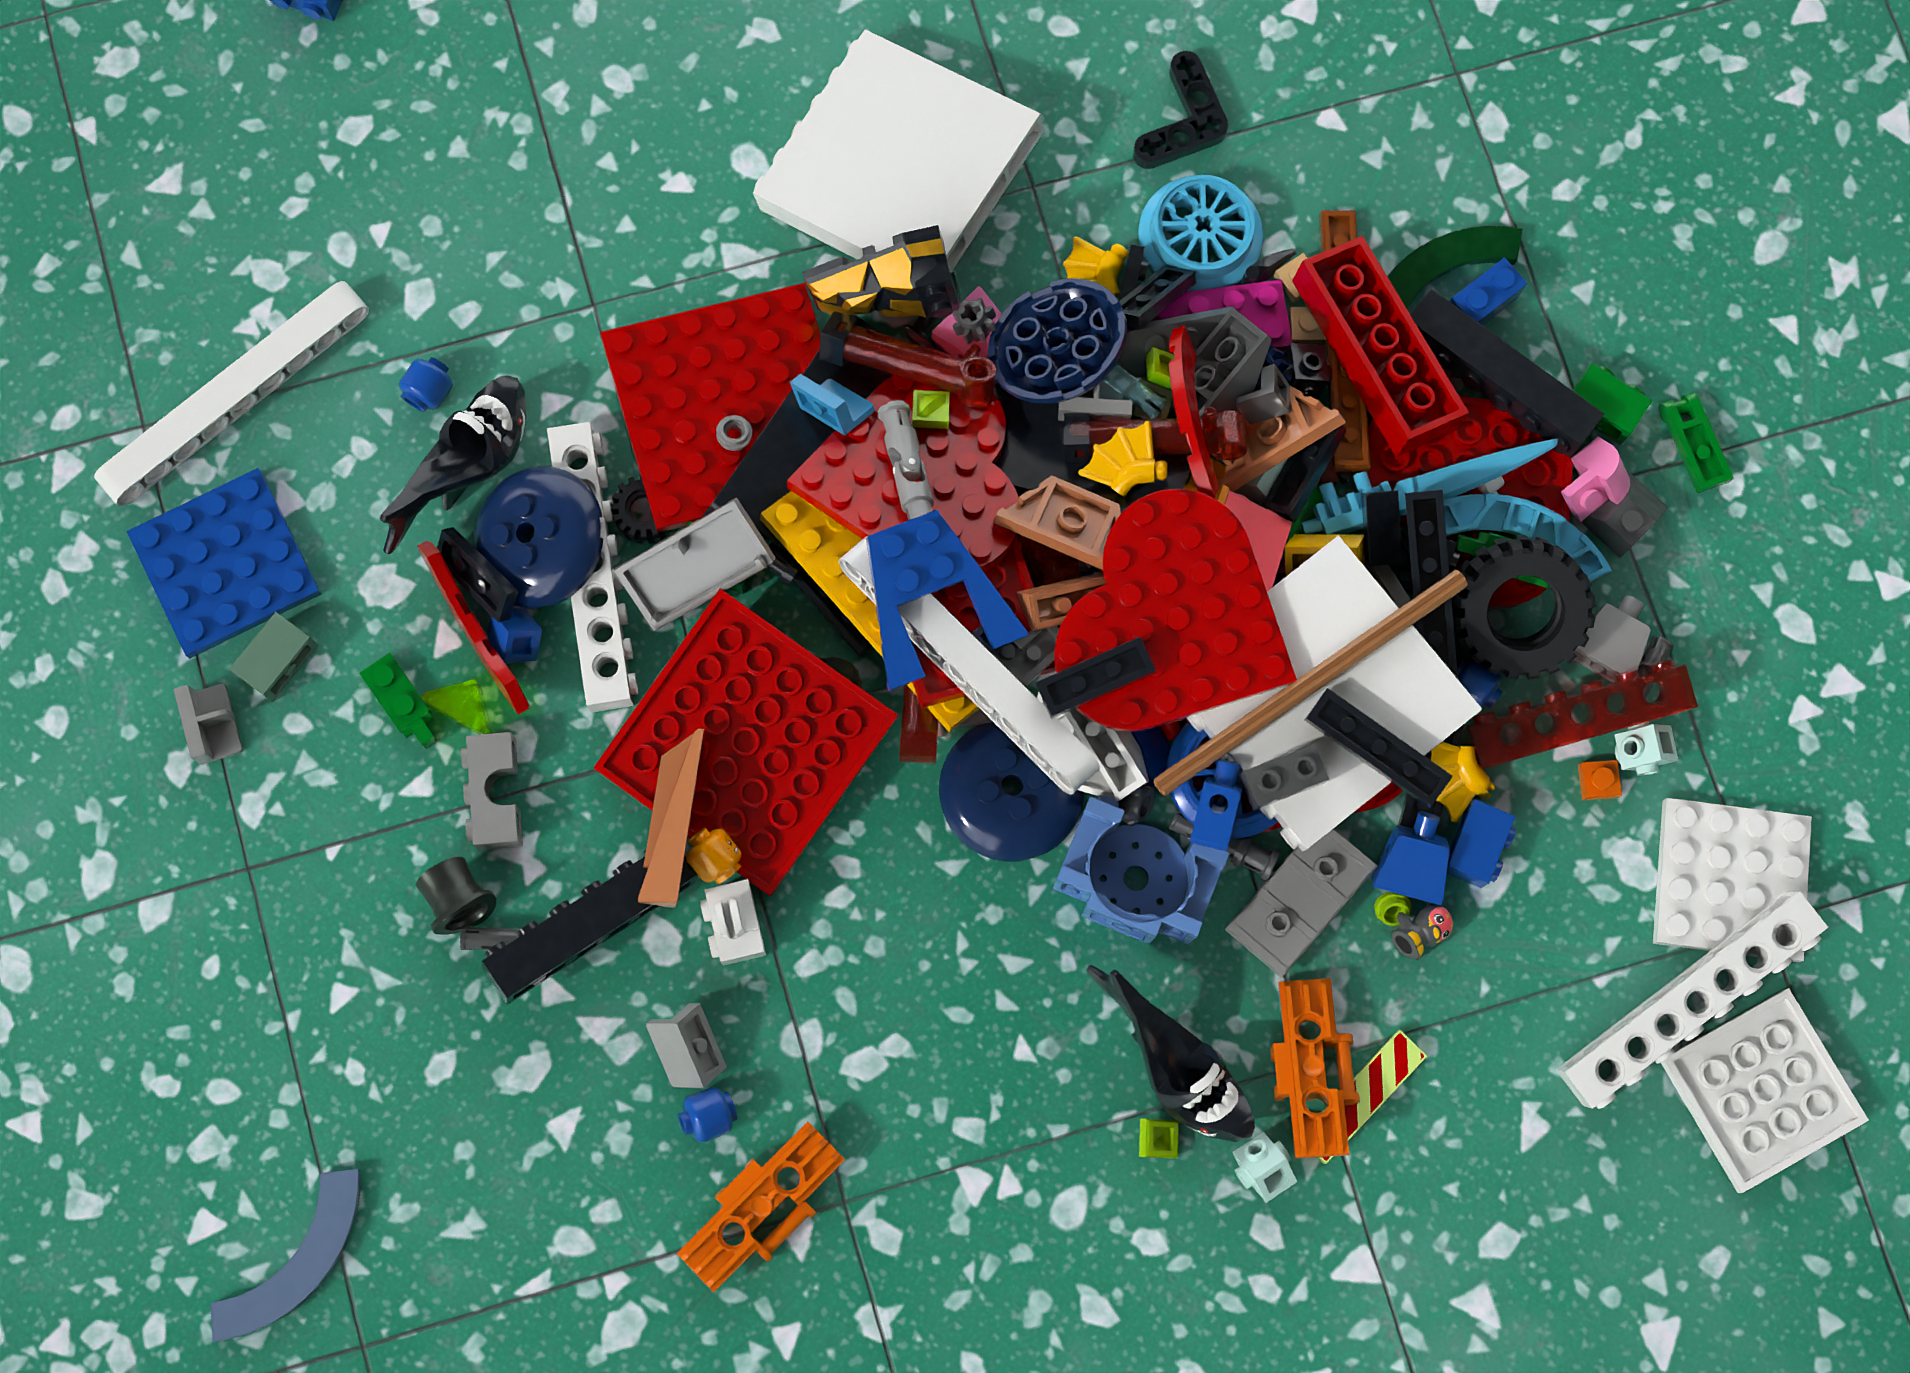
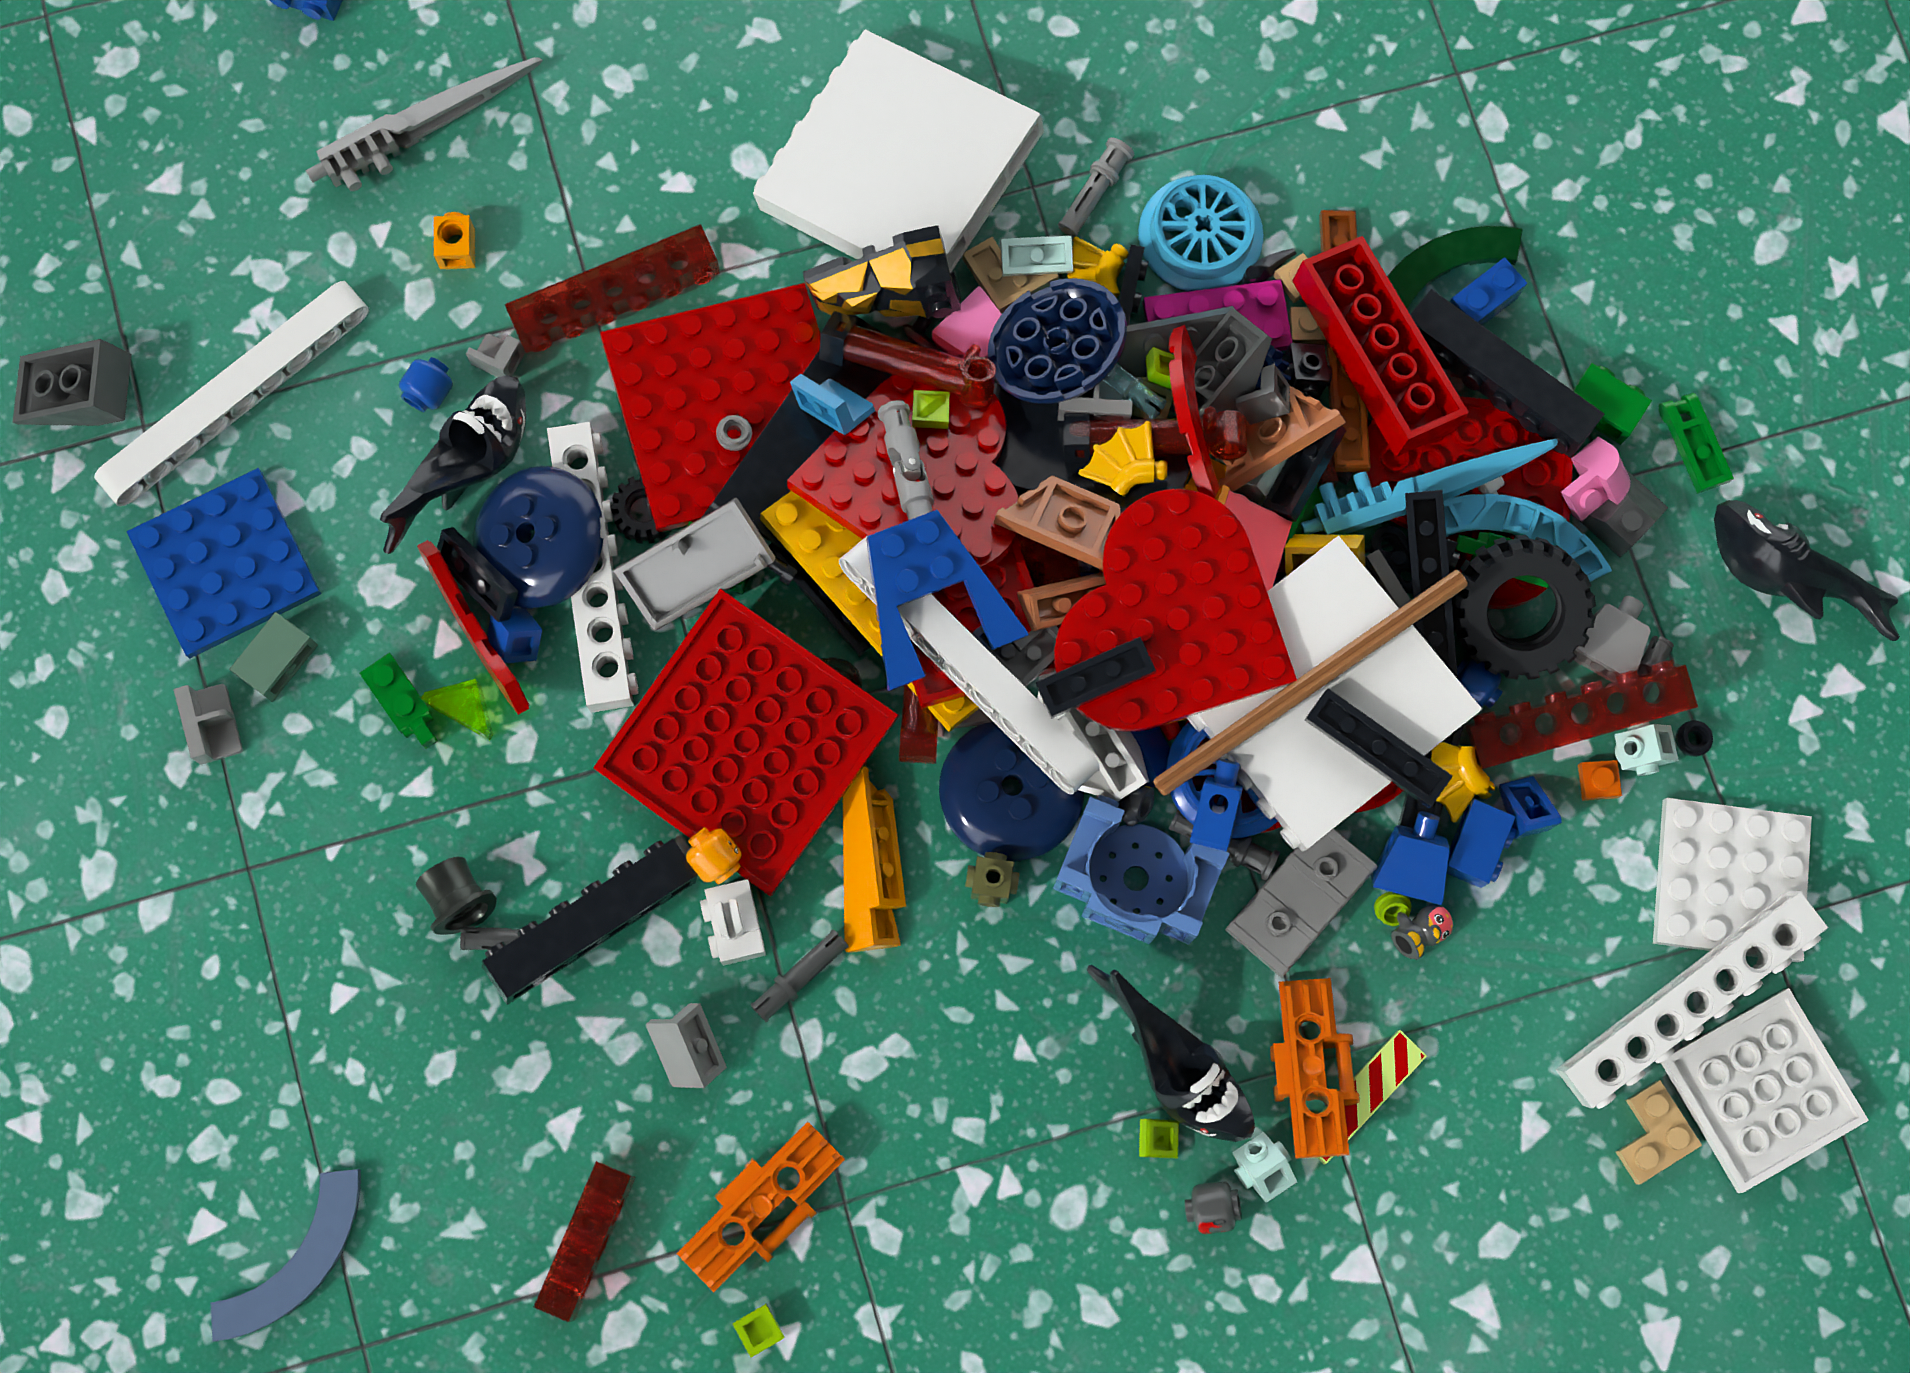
(73, 385): none -> dark grey slope
(406, 127): none -> light grey piece
(459, 254): none -> light orange brick
(487, 760): light grey arch -> none
(497, 355): none -> light grey panel
(584, 1242): none -> clear red brick
(621, 272): none -> clear red brick
(670, 822): nougat wedge -> none
(707, 1114): blue head -> none
(758, 1330): none -> lime plate
(799, 975): none -> dark grey pin
(870, 867): none -> light orange wedge
(974, 321): dark grey gear -> none
(986, 267): none -> tan plate
(988, 893): none -> olive brick
(1036, 255): none -> light aqua panel
(1103, 174): none -> light grey pin
(1156, 295): black plate -> none
(1197, 117): black beam -> none
(1213, 1207): none -> dark grey head
(1284, 777): dark grey brick -> none
(1381, 528): black slope -> none
(1529, 805): none -> blue slope
(1666, 1135): none -> tan plate
(1704, 735): none -> black plate
(1783, 564): none -> black piece

